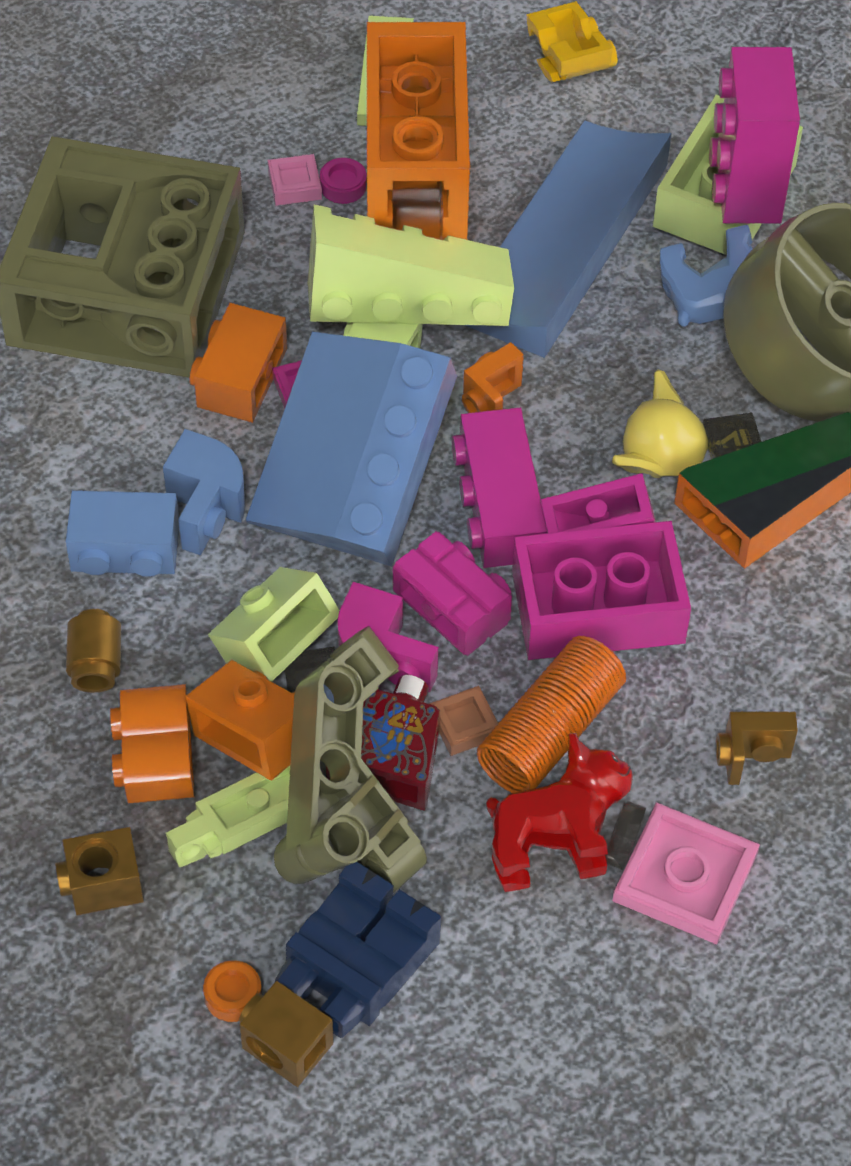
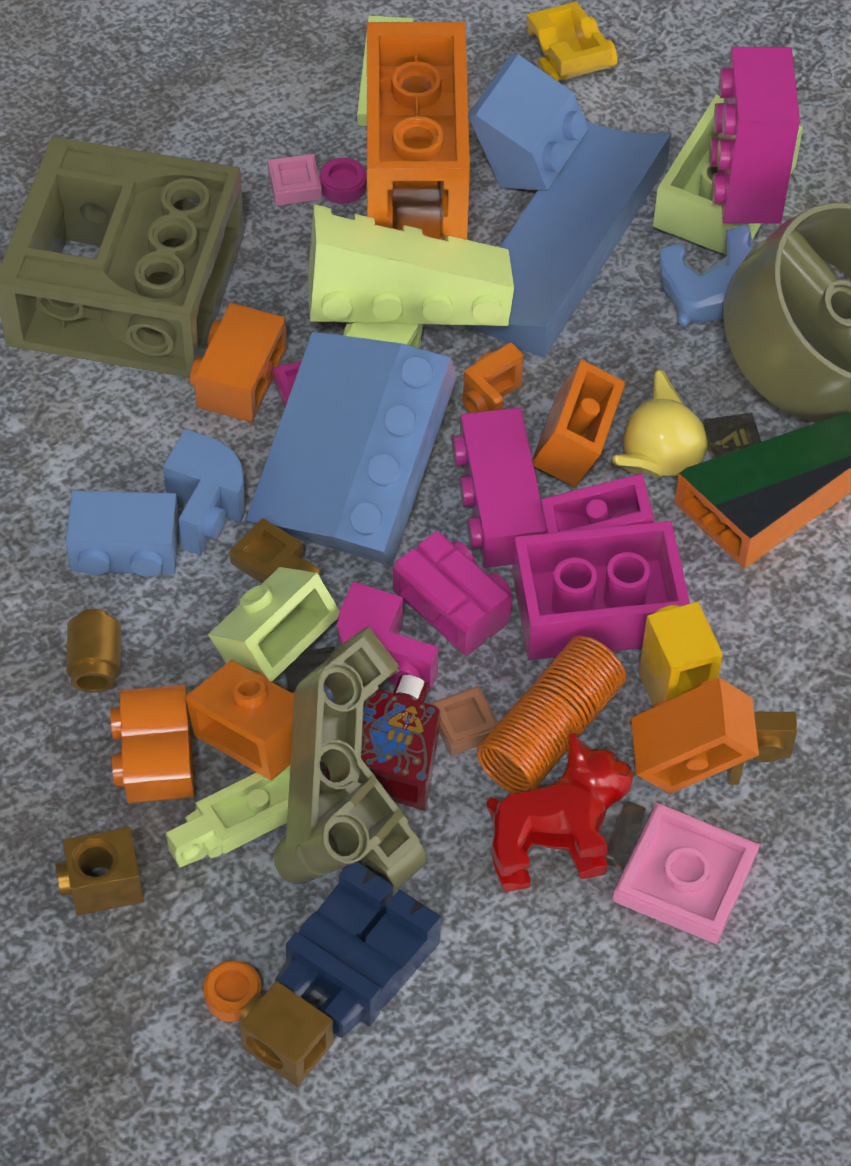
(266, 550): none -> pearl gold plate
(527, 125): none -> medium blue slope
(578, 423): none -> orange brick
(678, 652): none -> yellow brick
(694, 735): none -> orange brick

